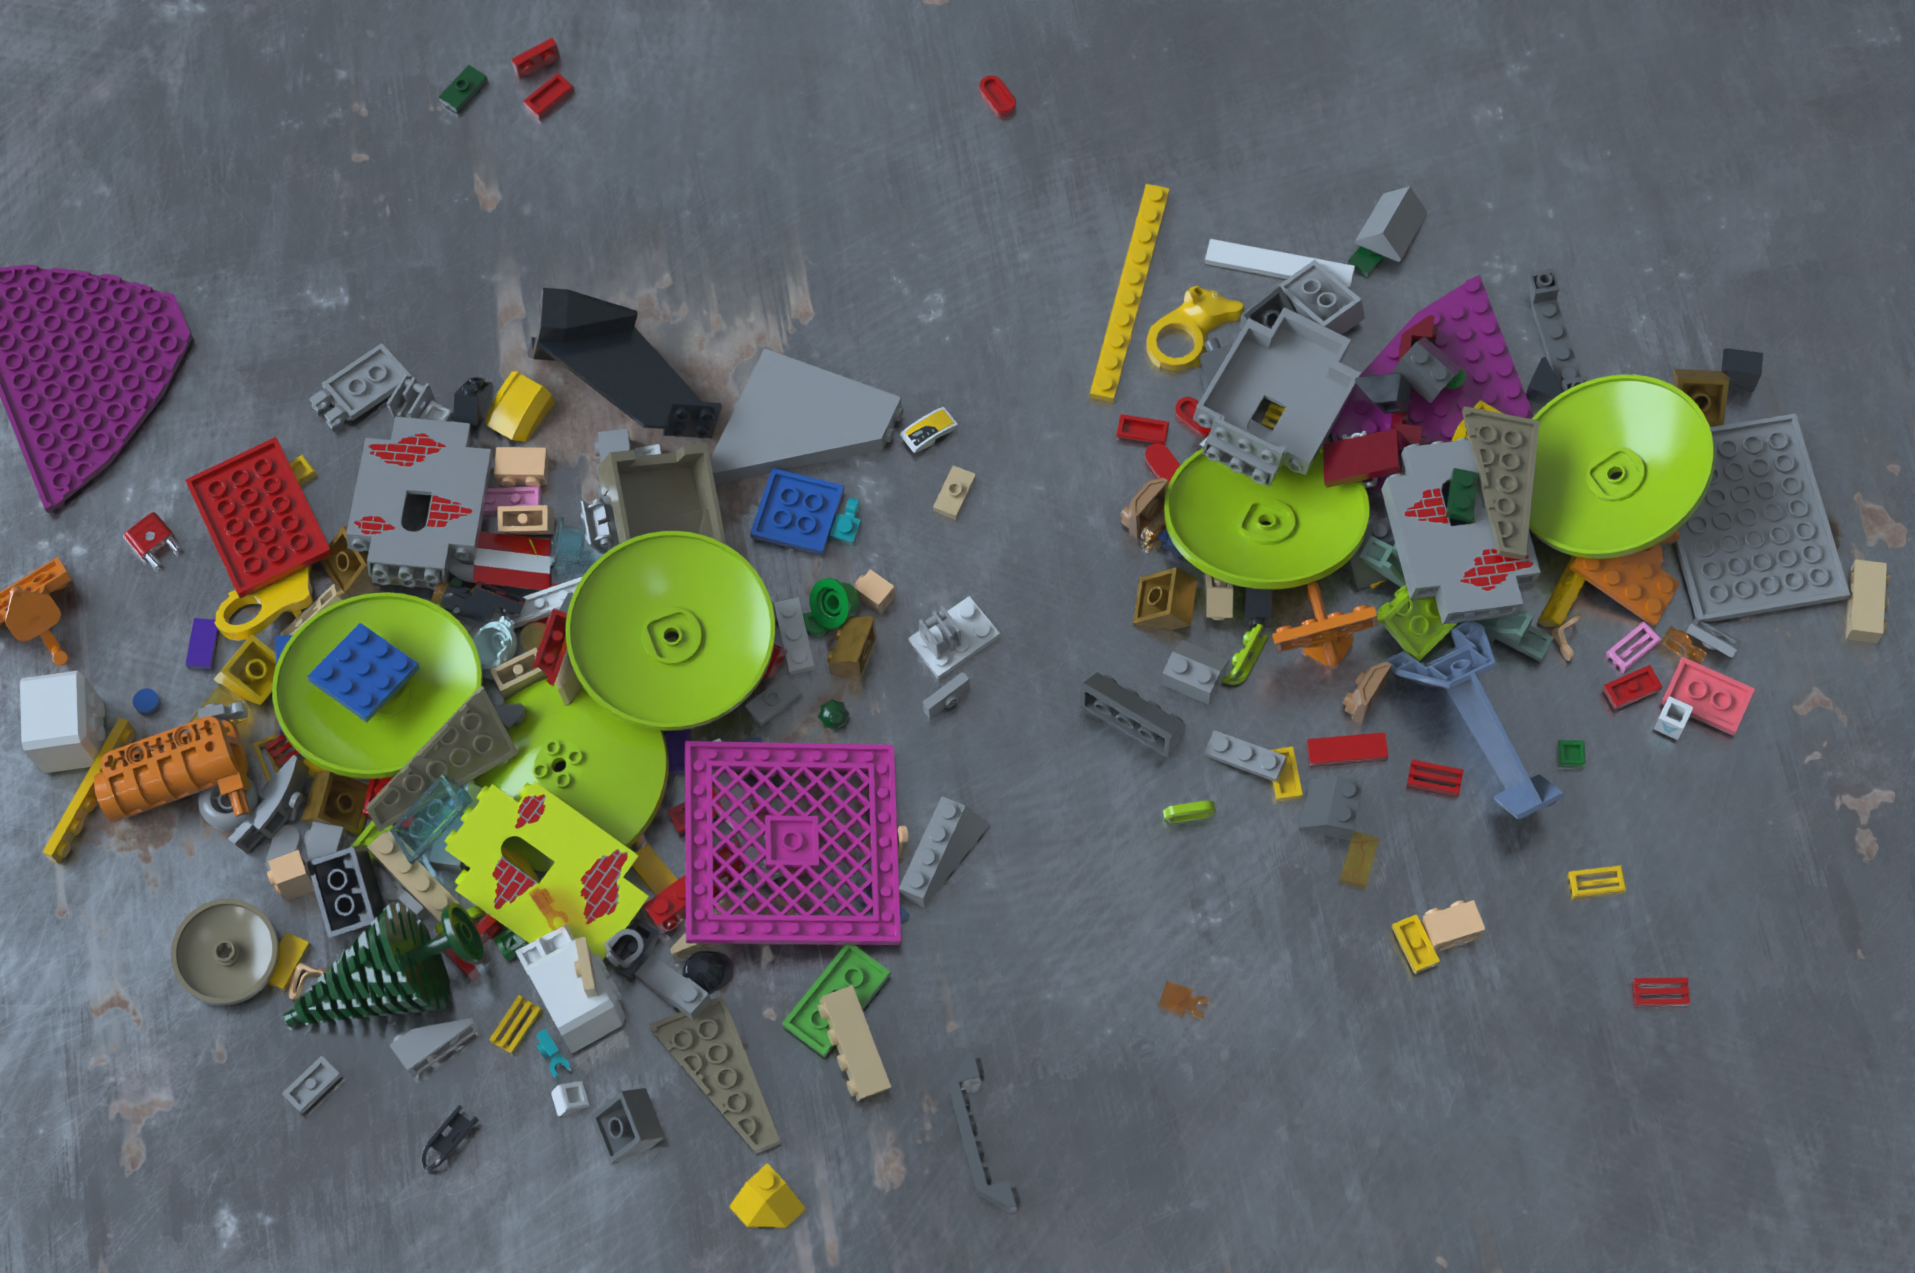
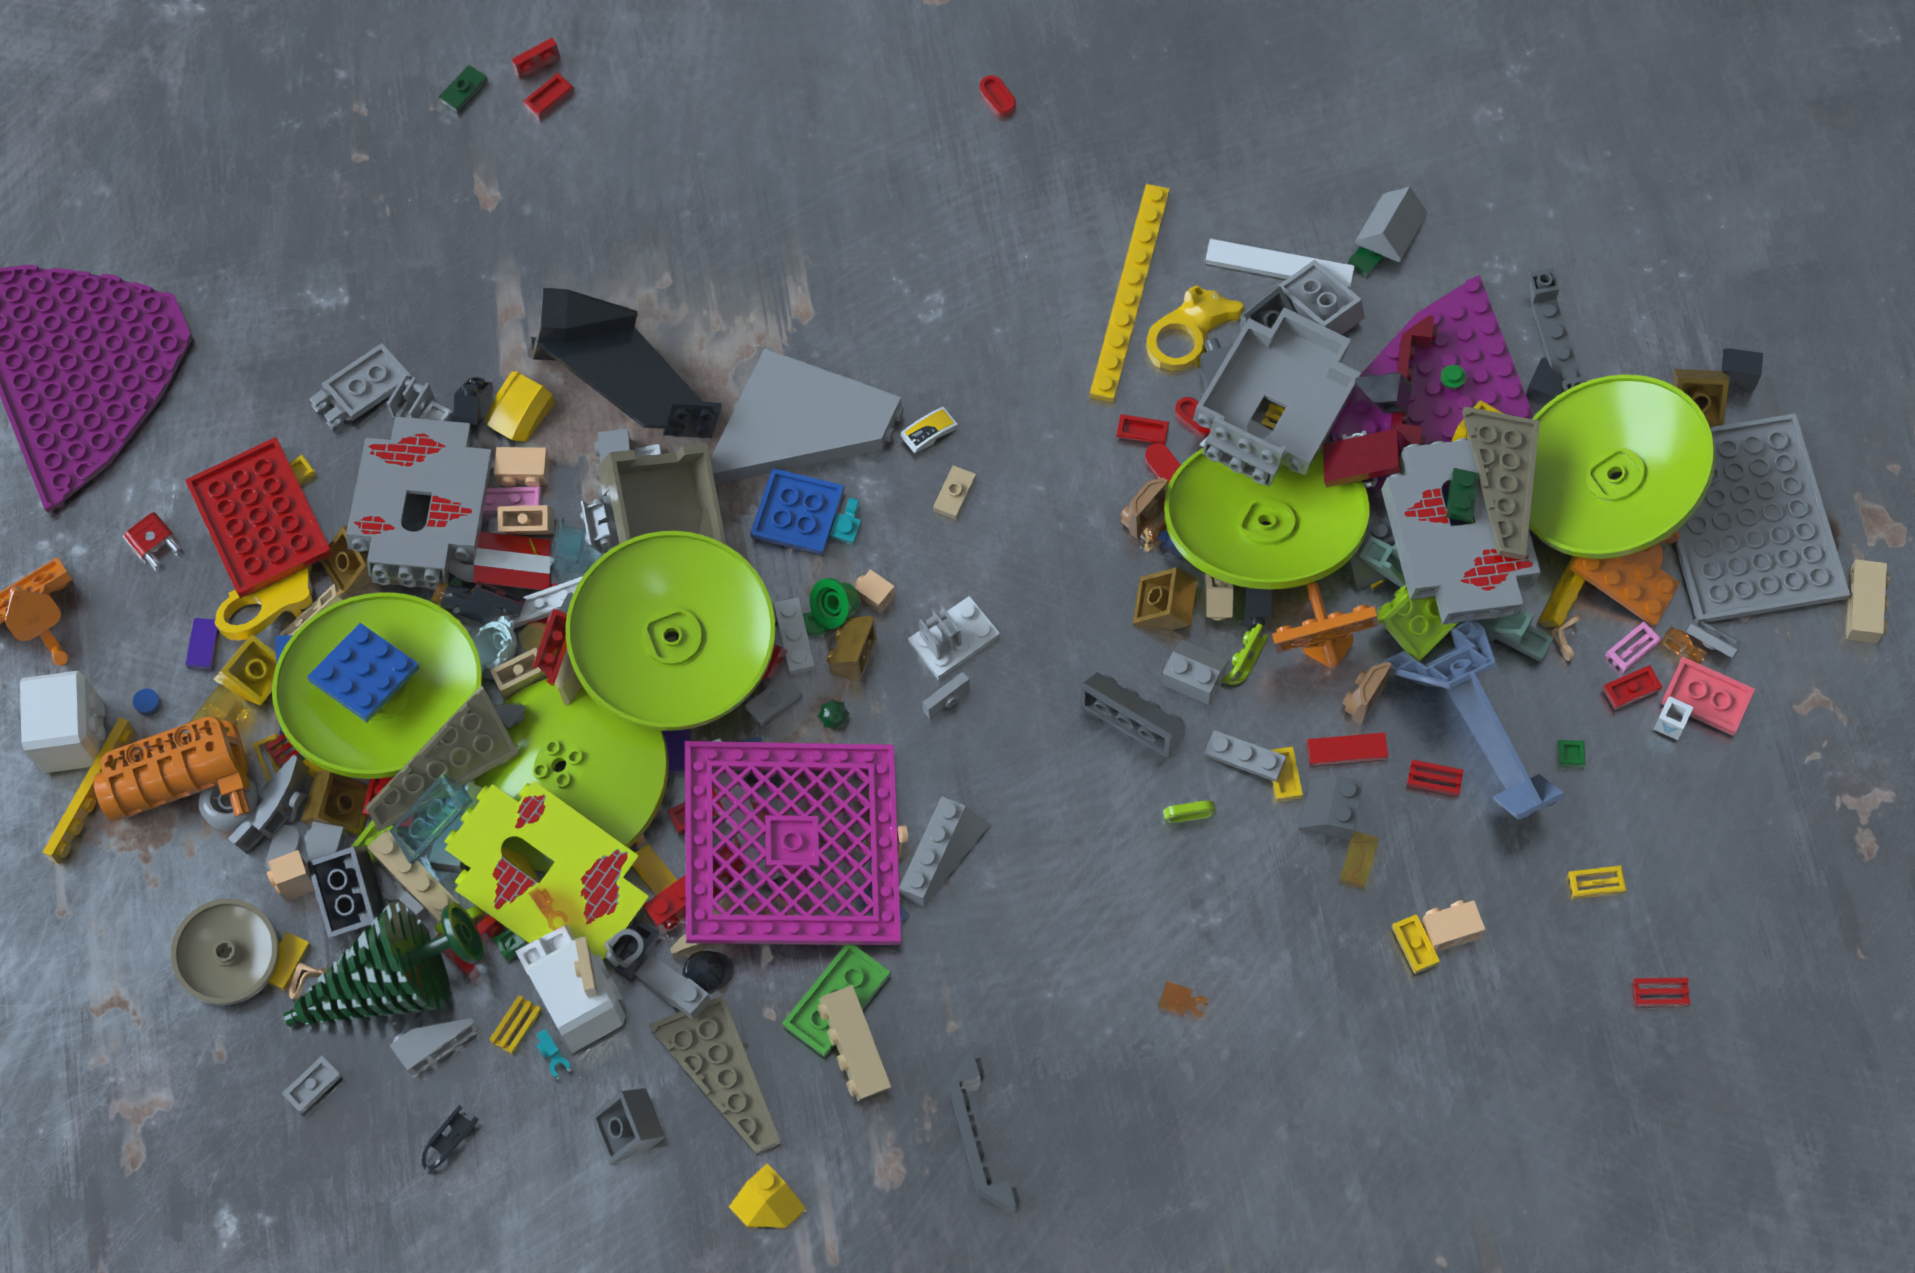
(233, 711): light grey plate -> none
(570, 1098): white slope -> none
(1427, 369): dark grey slope -> none

